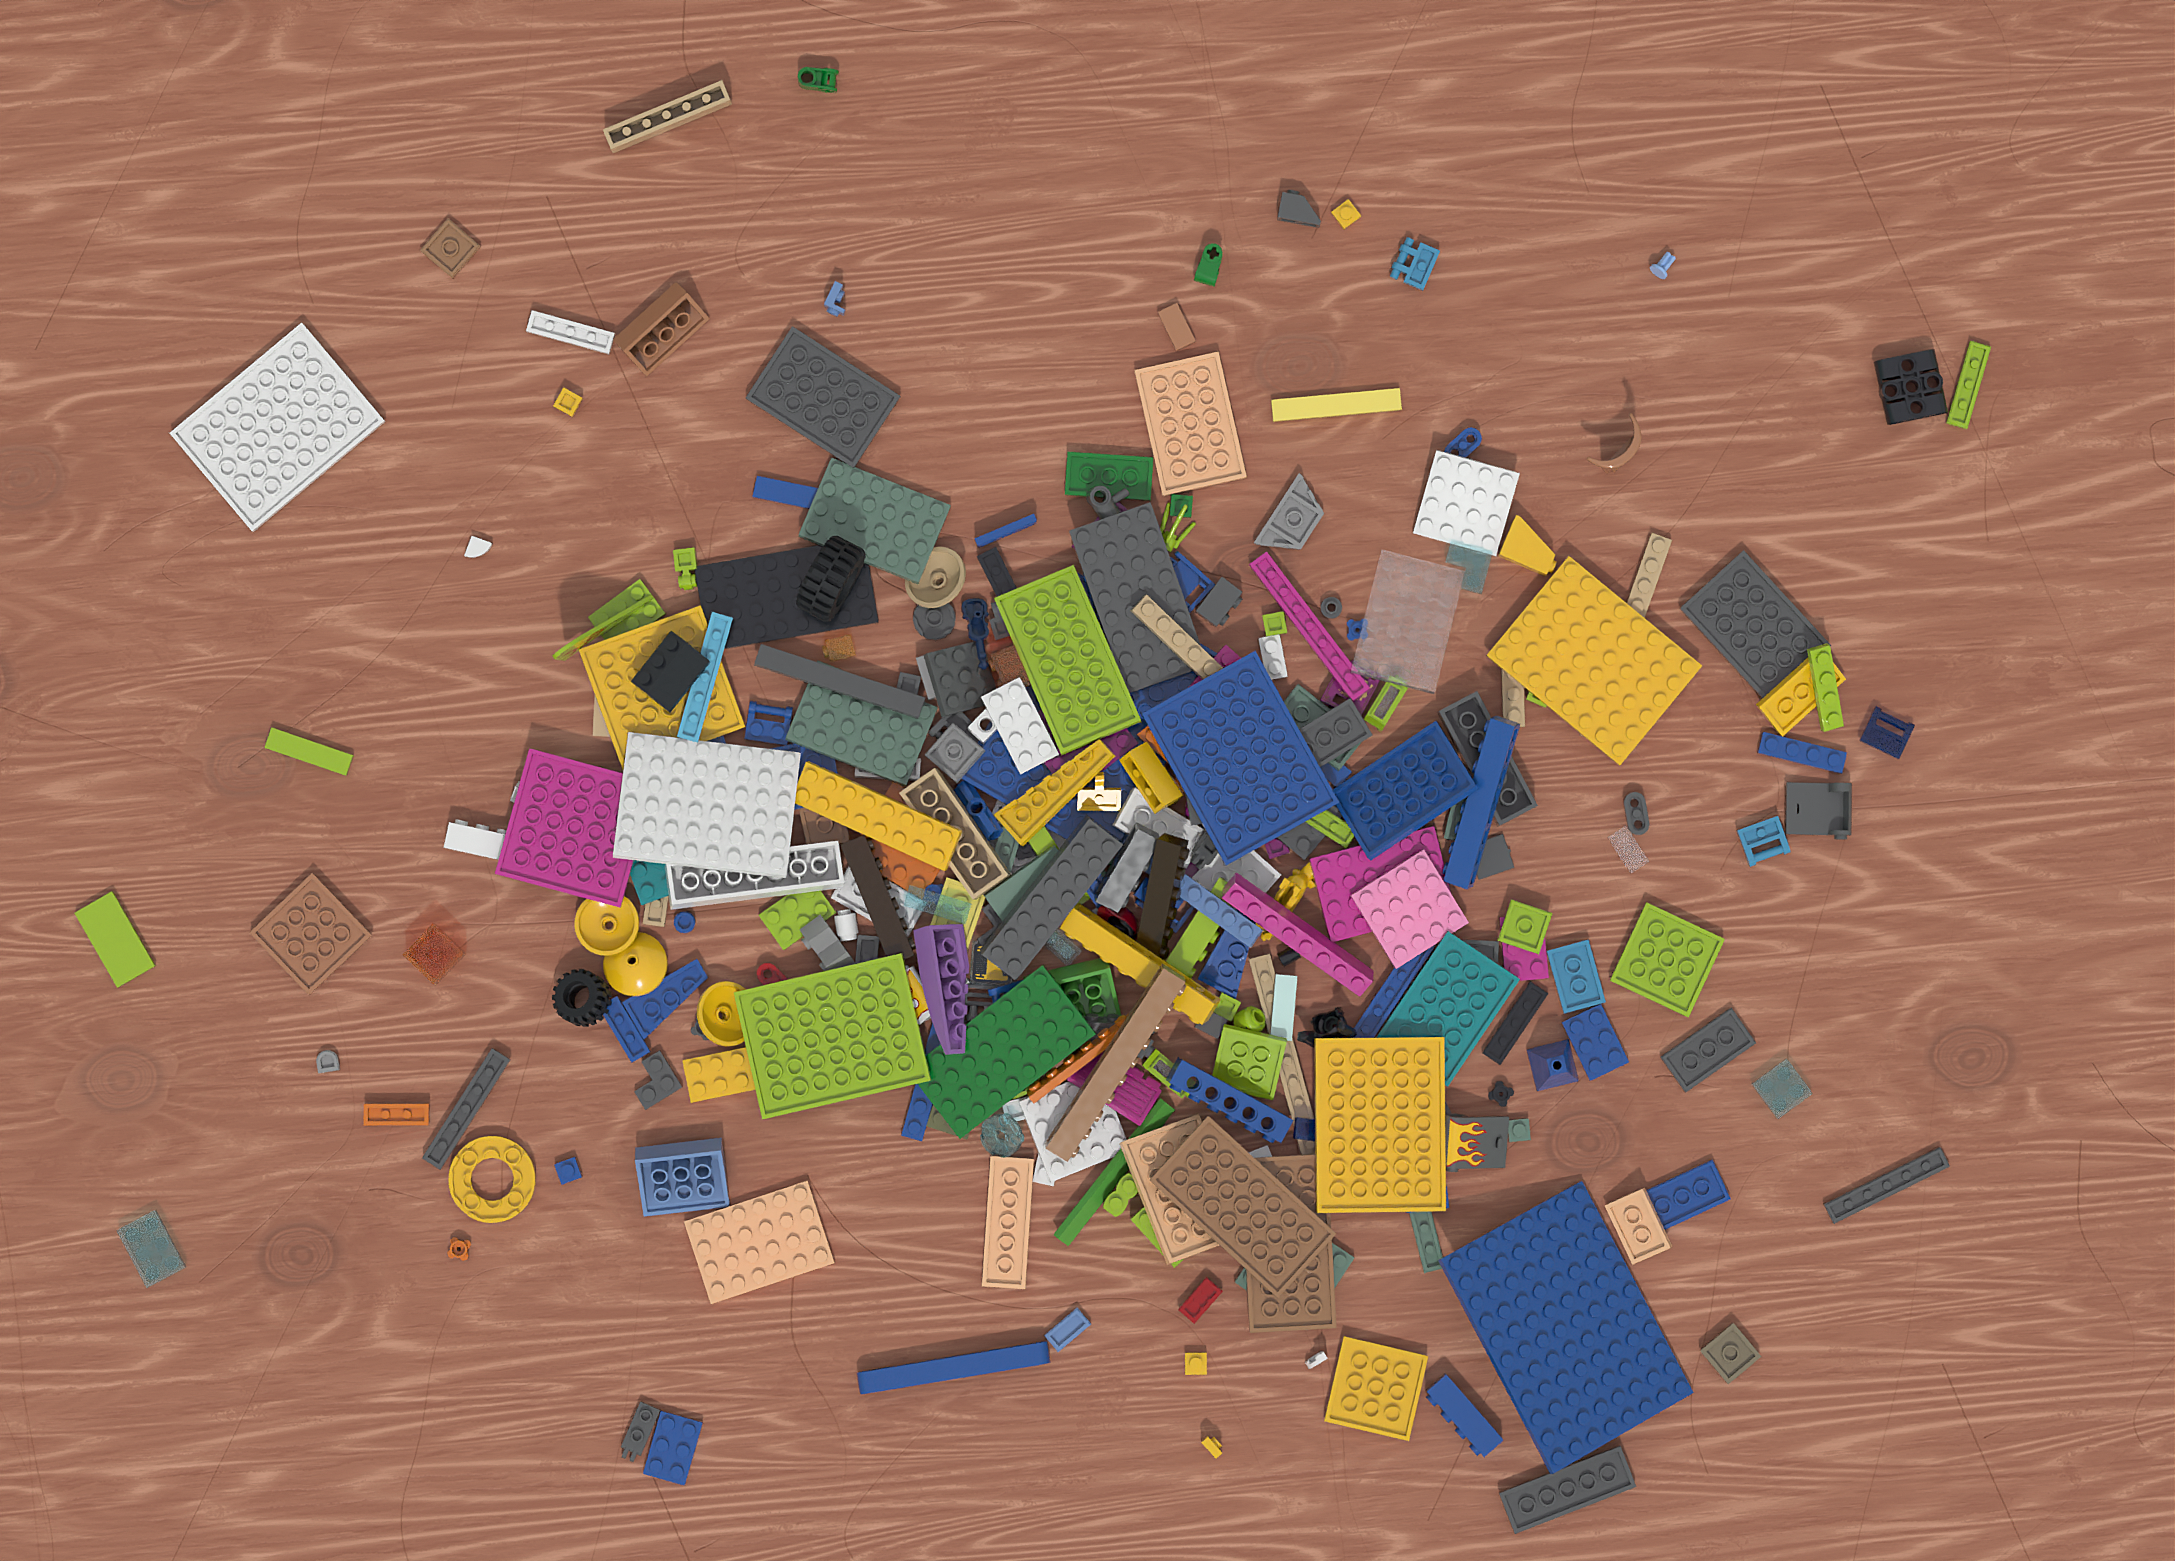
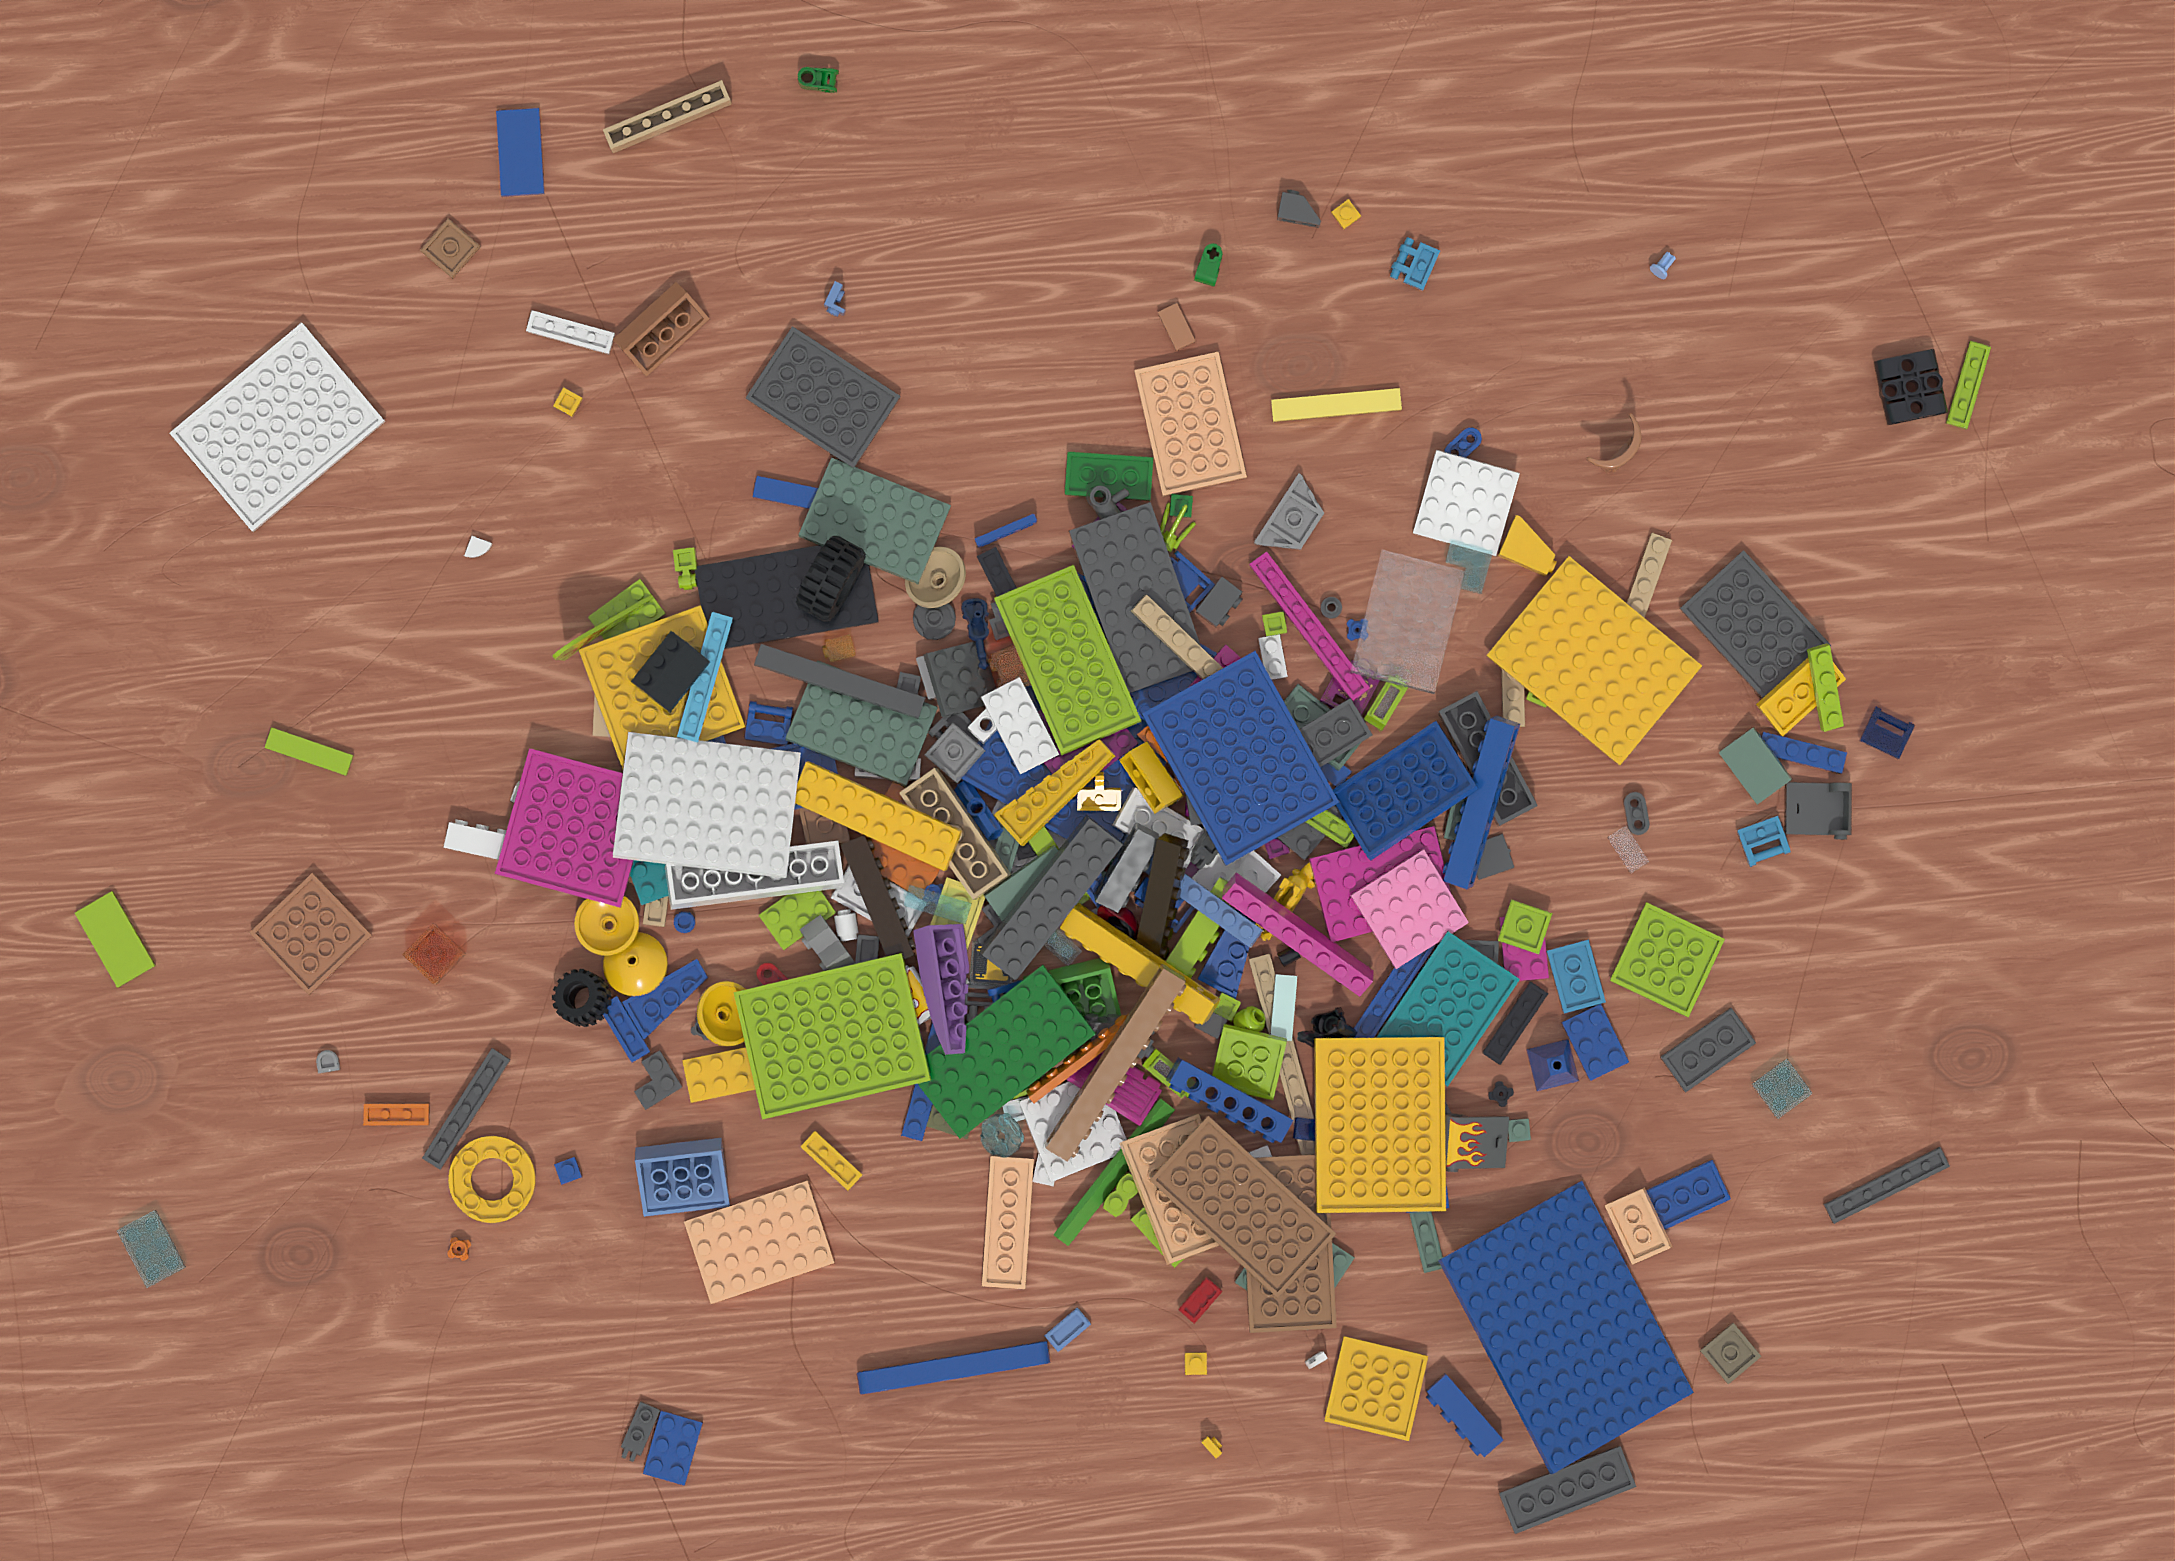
(520, 152): none -> blue tile
(831, 1160): none -> yellow plate
(1755, 765): none -> sand green tile

